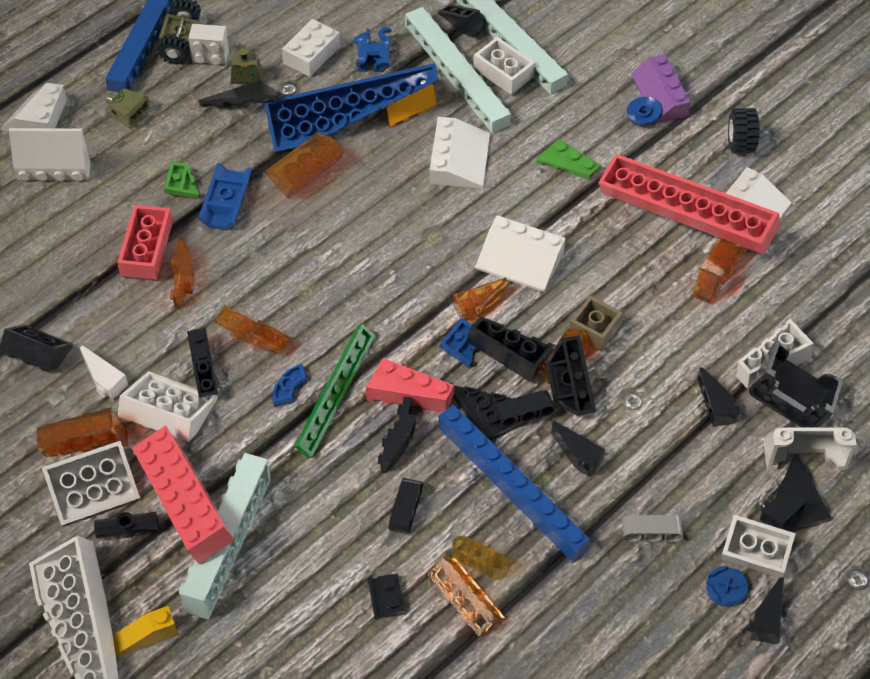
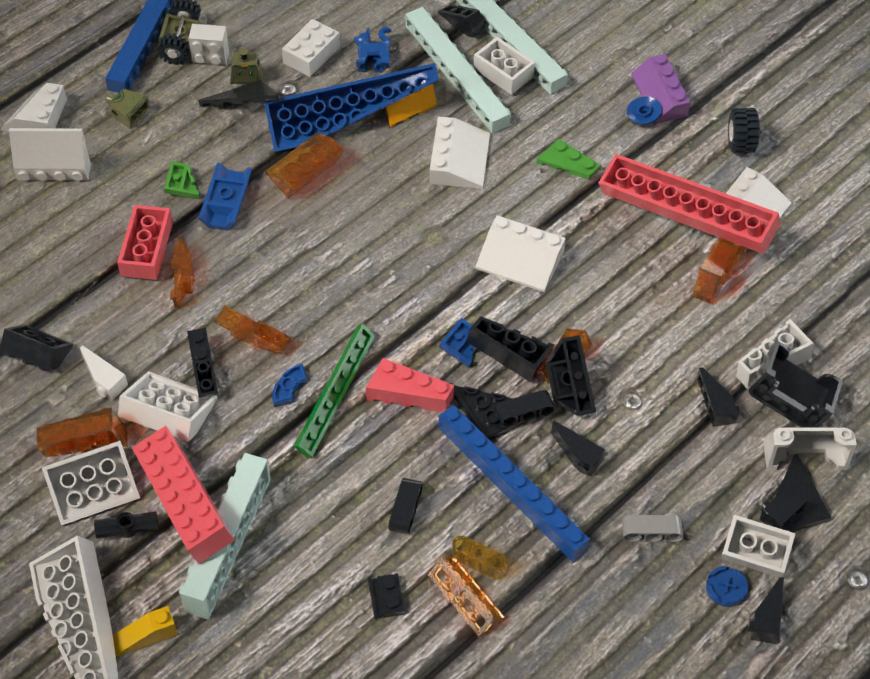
(398, 438): black slope -> none
(475, 301): clear orange slope -> none
(598, 321): dark tan brick -> none

